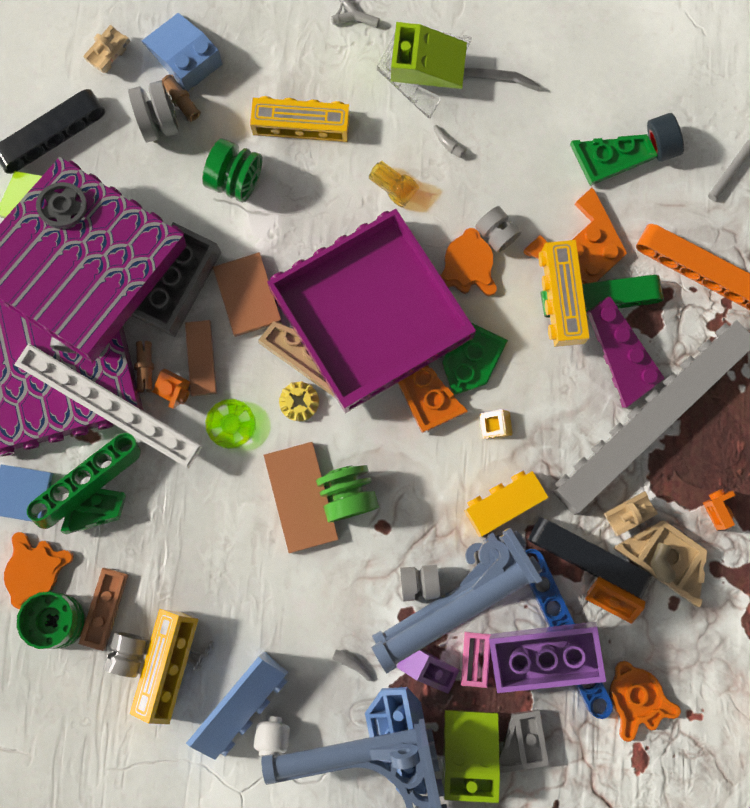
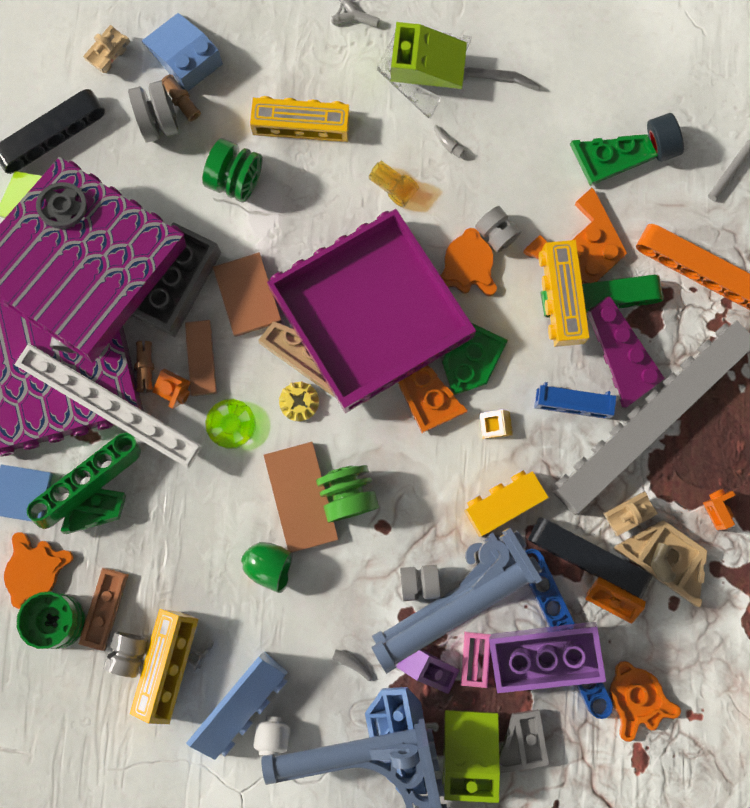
(268, 565): none -> green piece
(575, 402): none -> blue container

